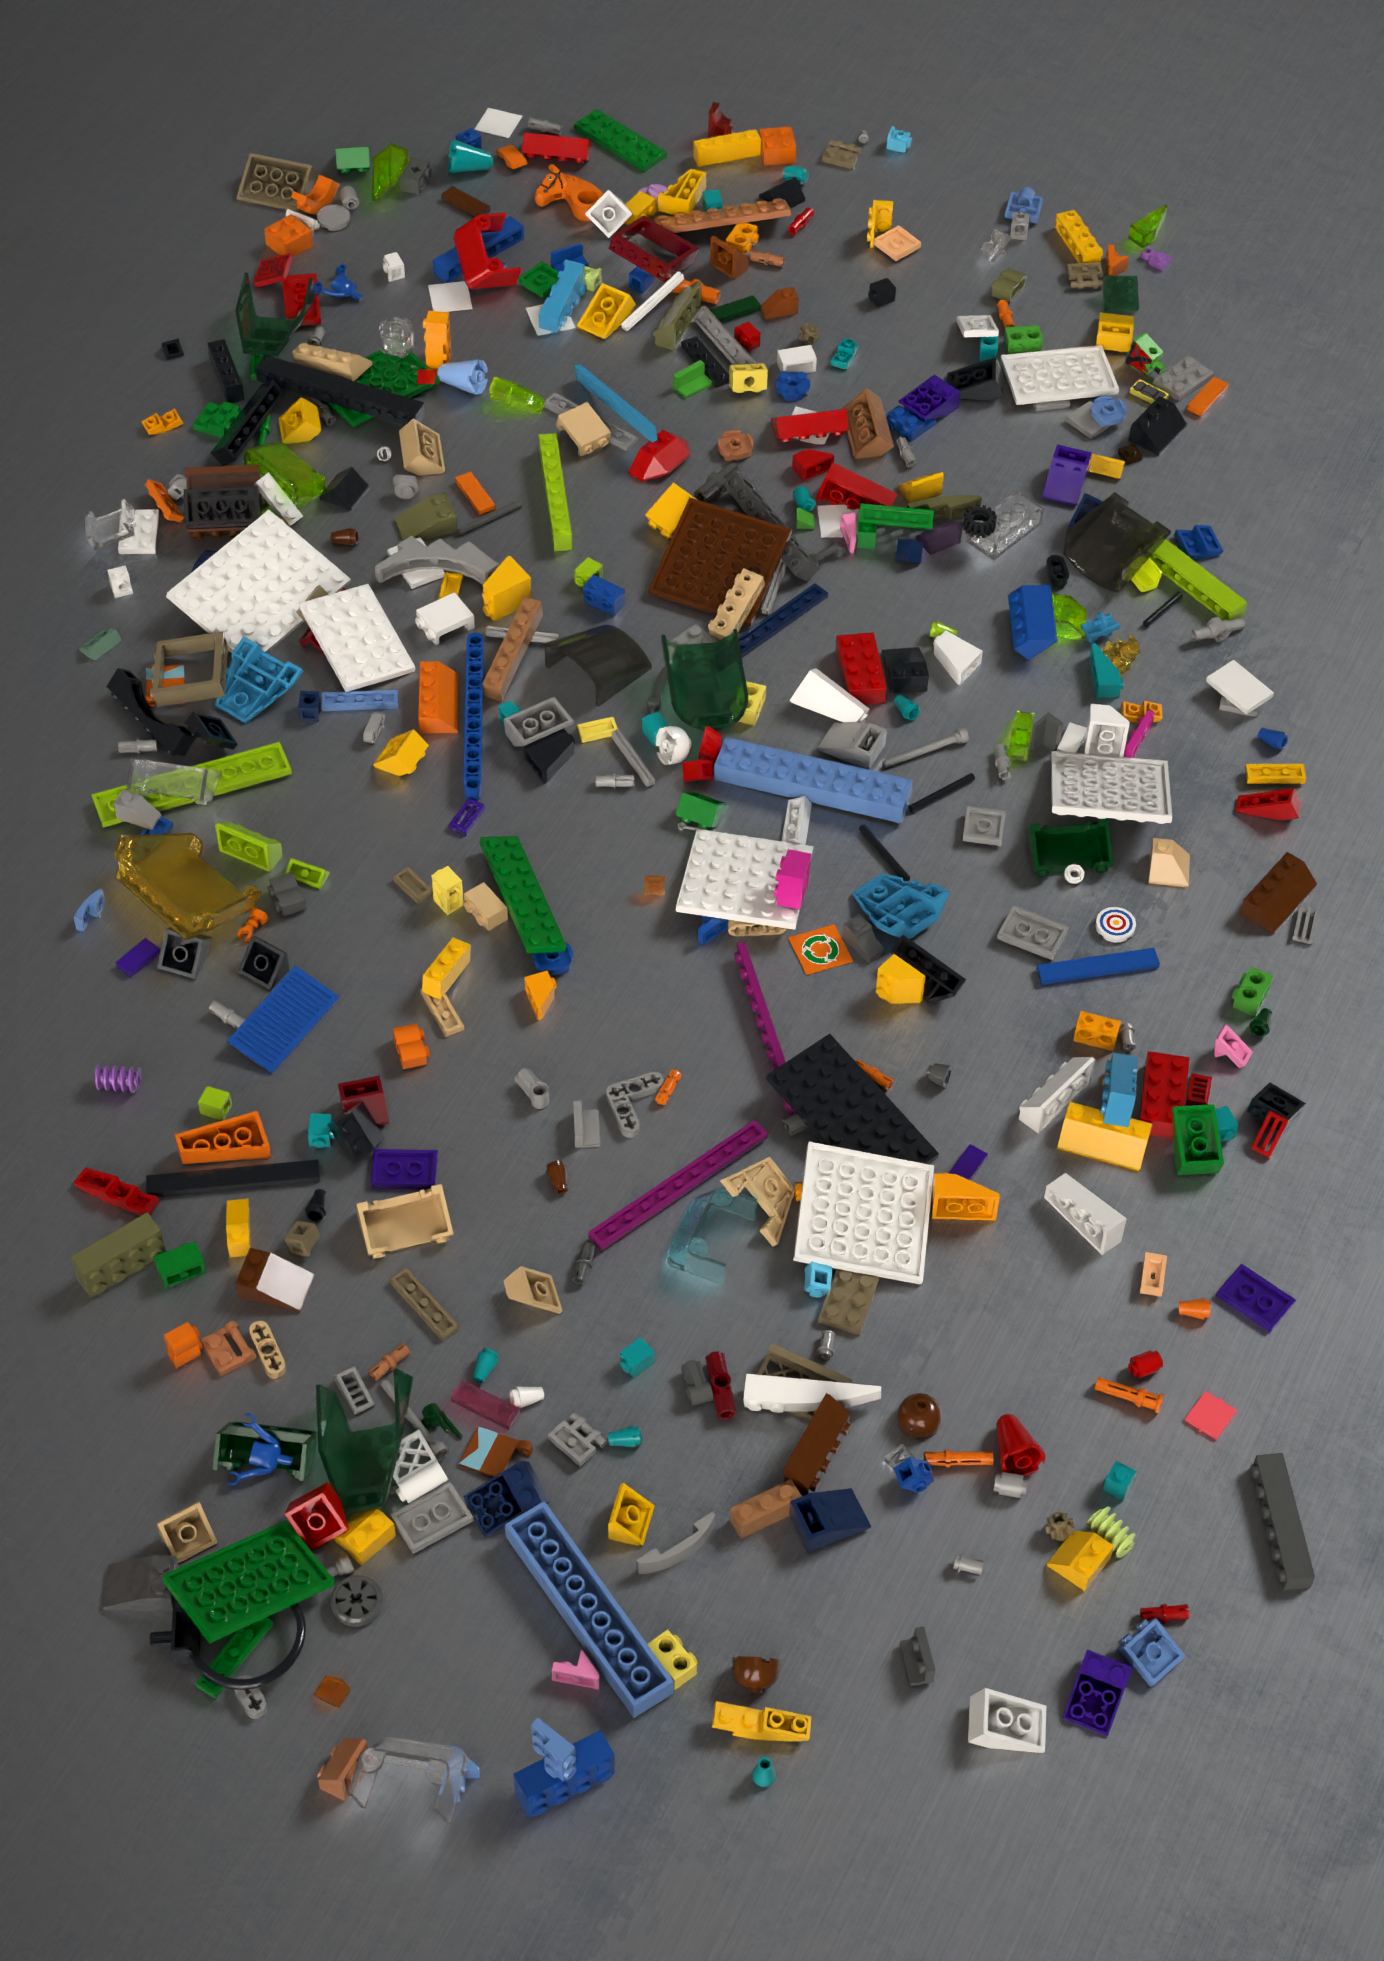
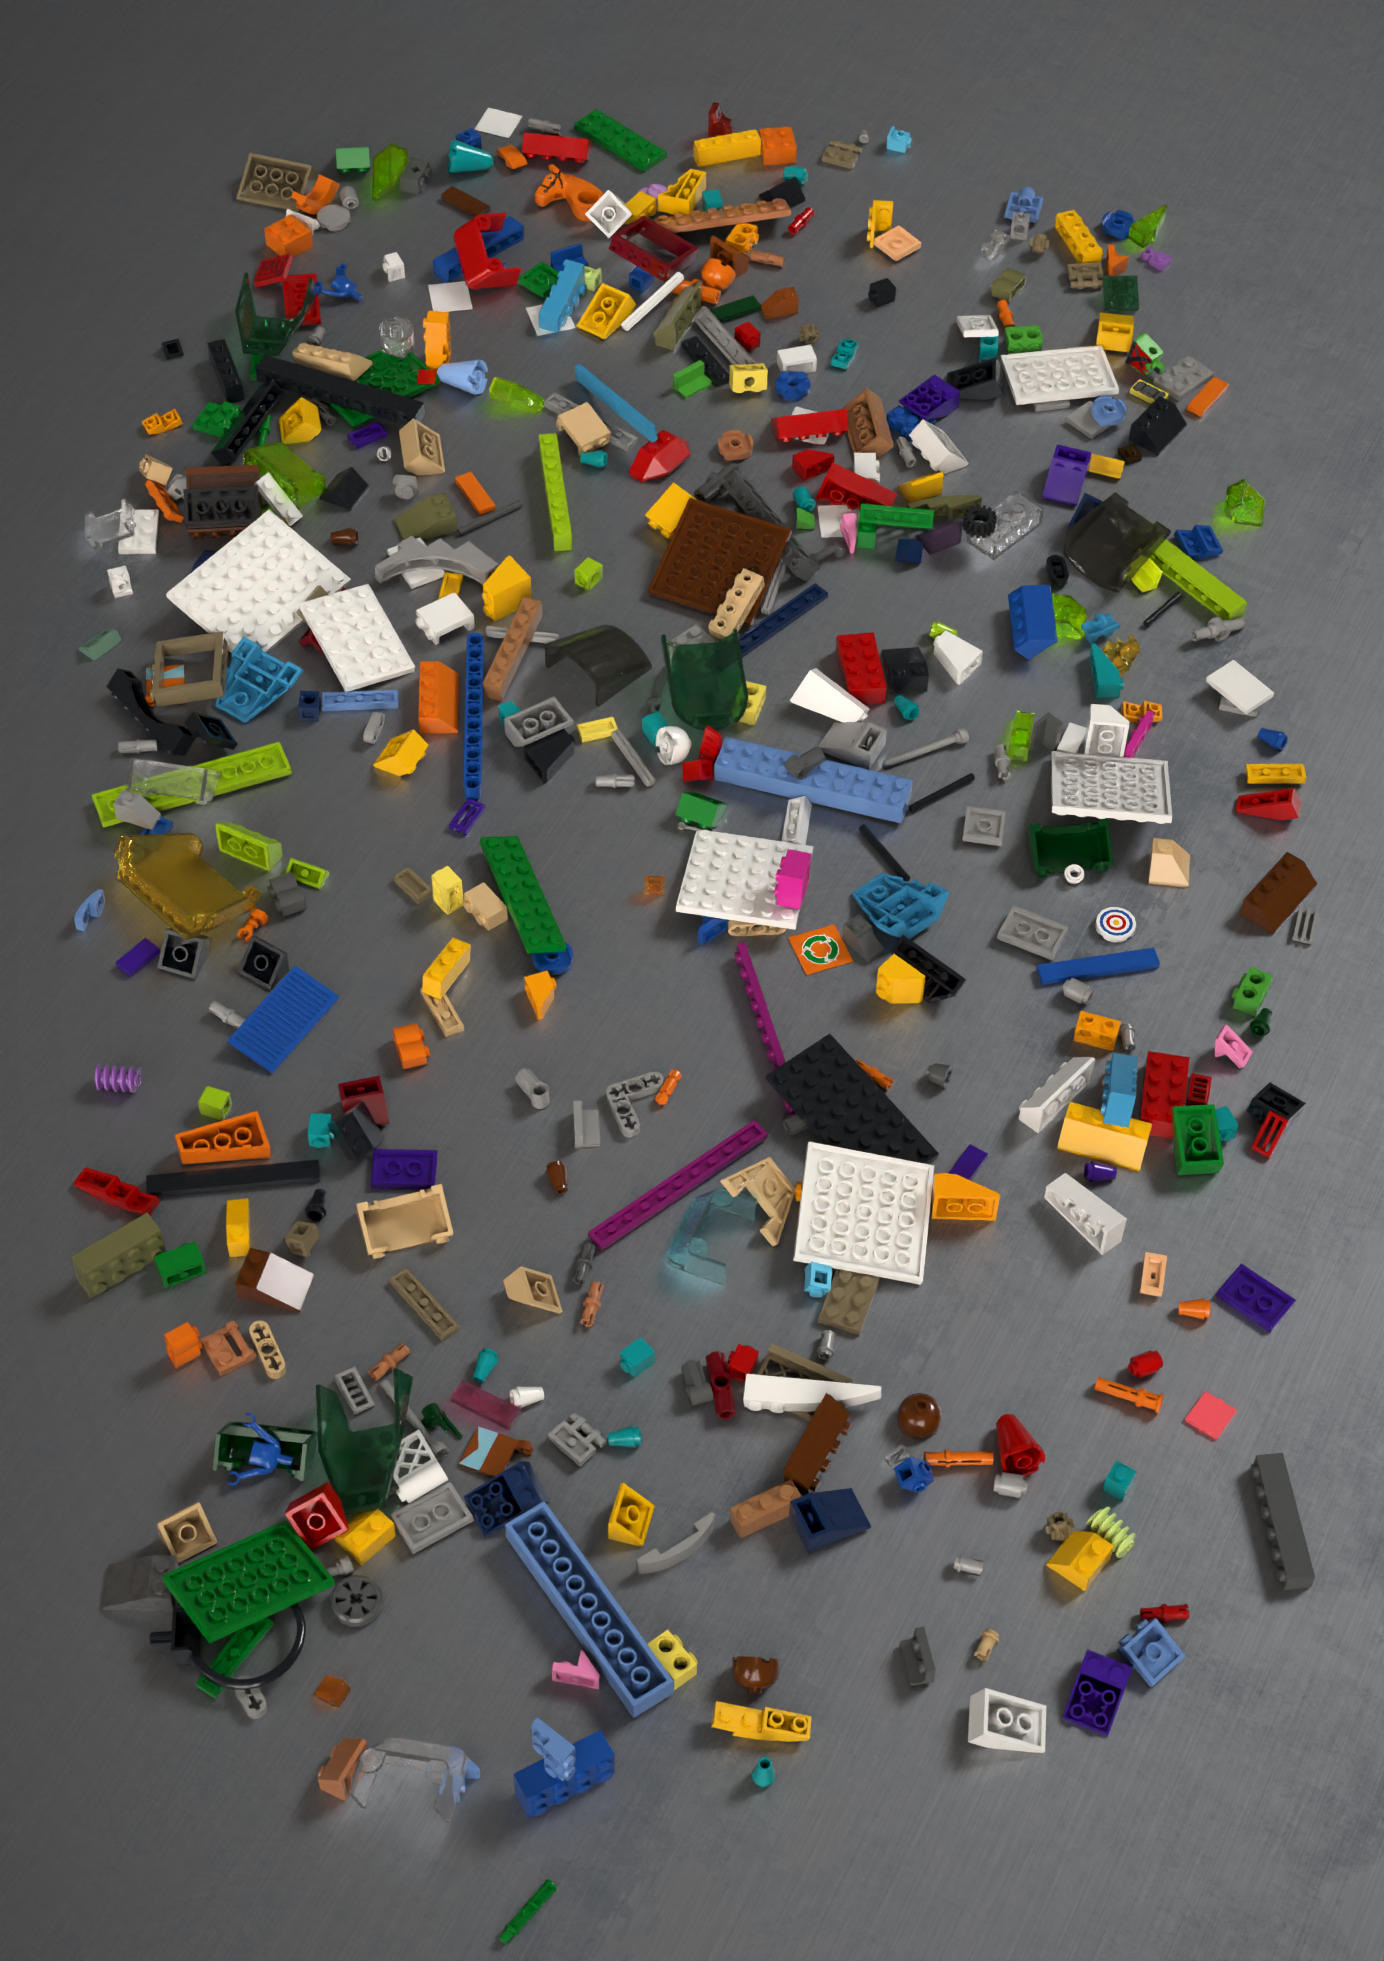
(155, 469): none -> tan slope
(368, 435): none -> dark purple tile
(528, 1910): none -> green piece
(592, 1304): none -> nougat pin
(596, 458): none -> teal cone
(604, 595): blue brick -> none
(717, 275): none -> orange cylinder
(742, 1362): none -> red brick
(801, 765): none -> dark grey piece
(867, 466): none -> white piece
(937, 448): none -> white slope
(985, 1647): none -> tan pin
(1039, 243): none -> dark tan gear
(1077, 991): none -> light grey brick
(1097, 1171): none -> dark purple cone
(1111, 226): none -> blue plate
(1244, 504): none -> clear neon green slope

